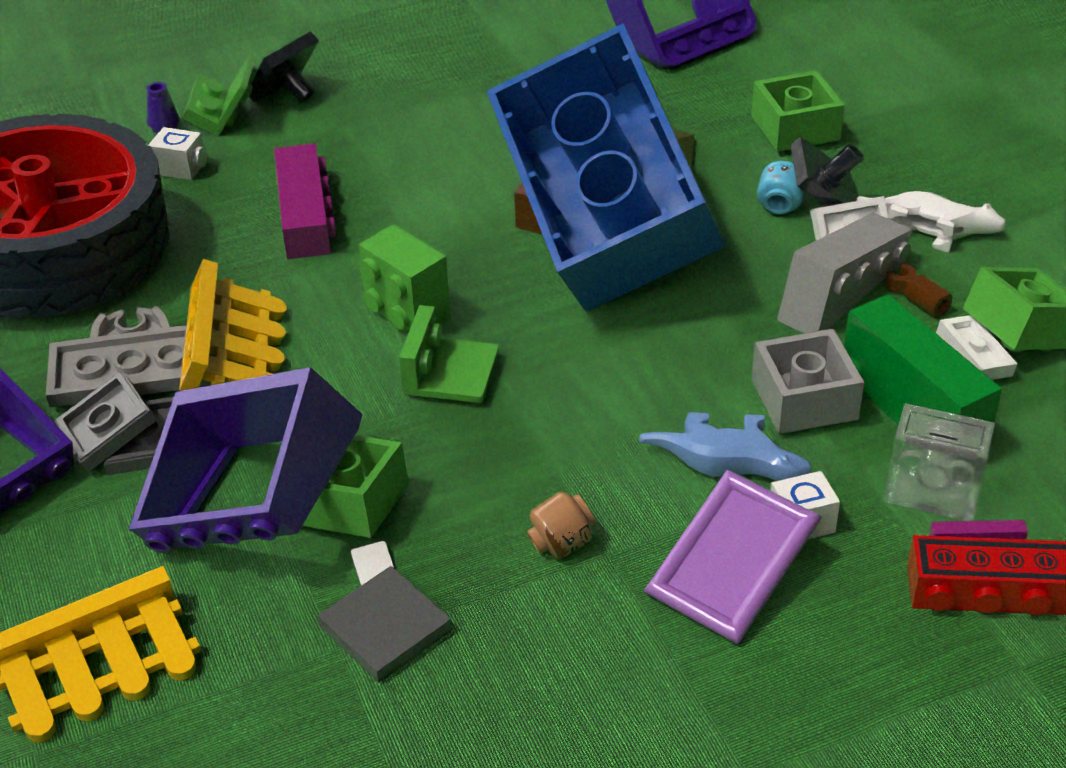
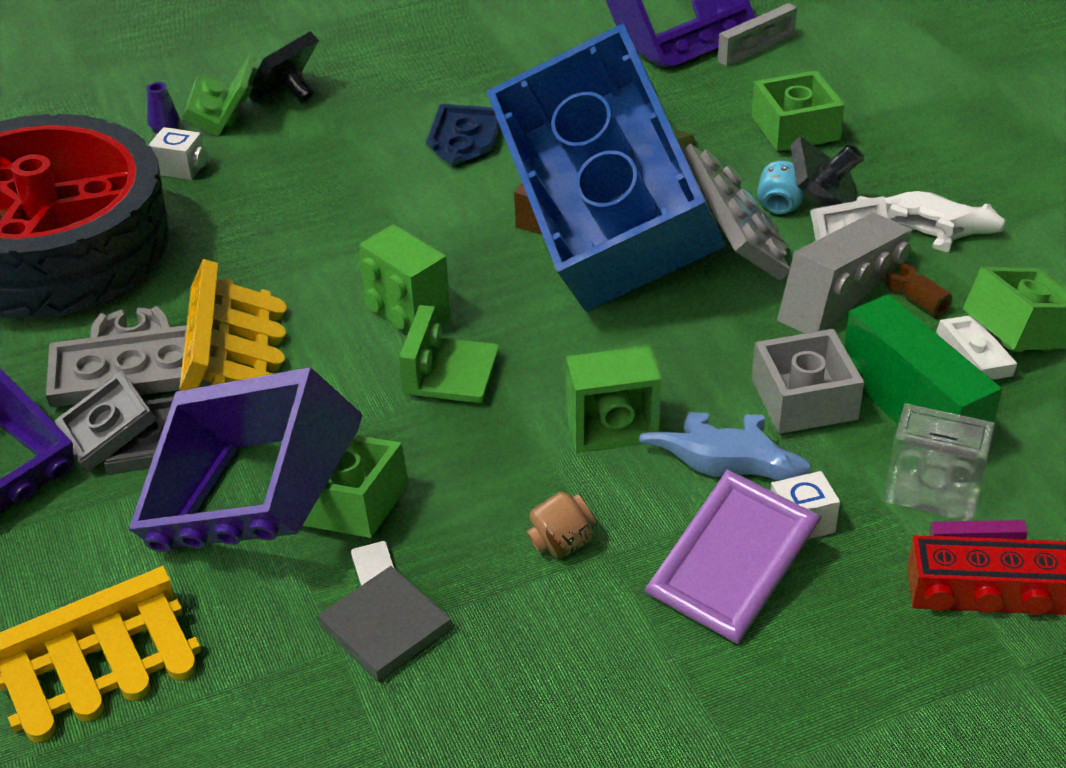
(304, 201): magenta brick -> none
(462, 132): none -> dark blue tile
(612, 397): none -> bright green brick
(738, 214): none -> light grey plate
(757, 34): none -> light grey plate

